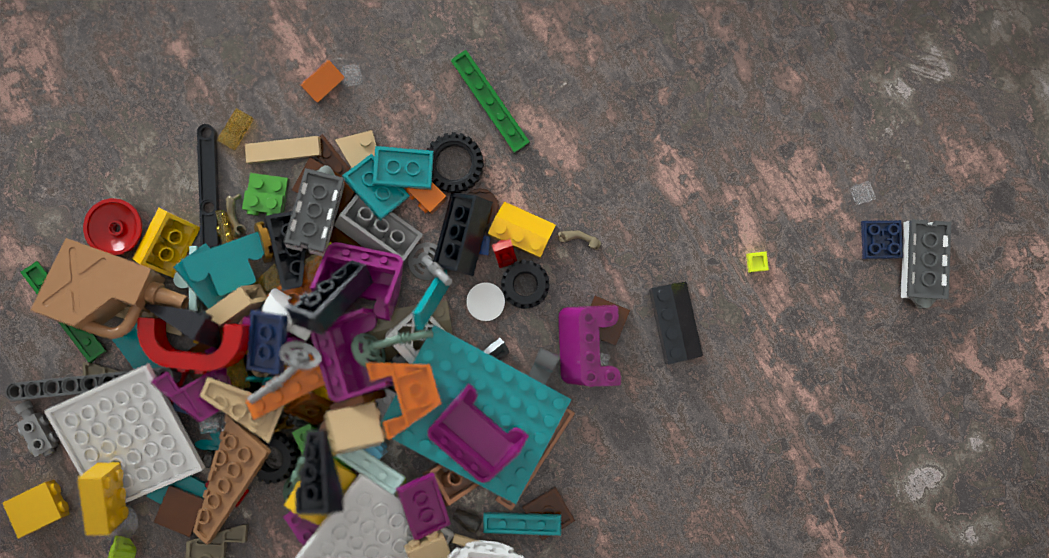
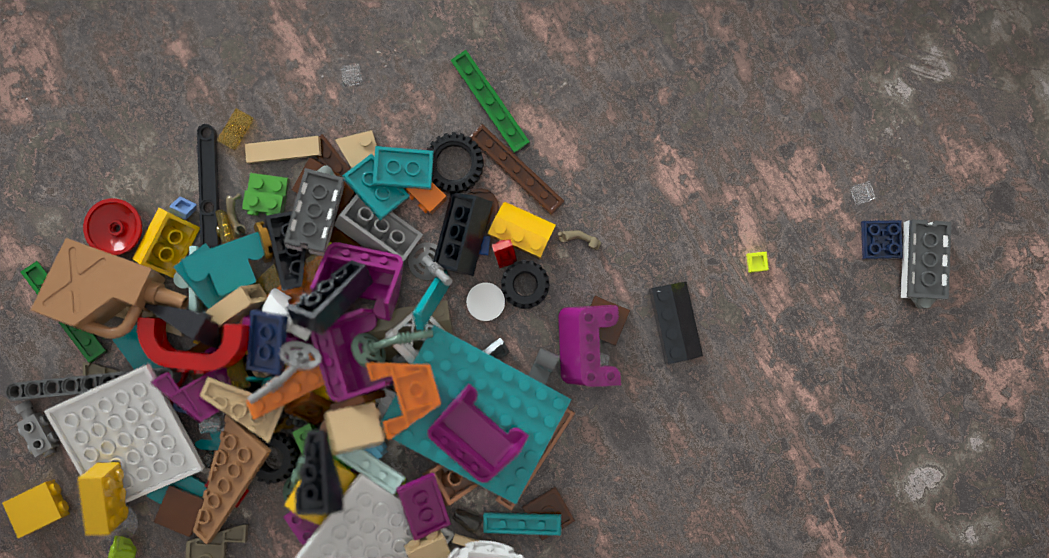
(182, 208): none -> medium blue plate
(322, 81): orange panel -> none
(517, 169): none -> reddish brown tile

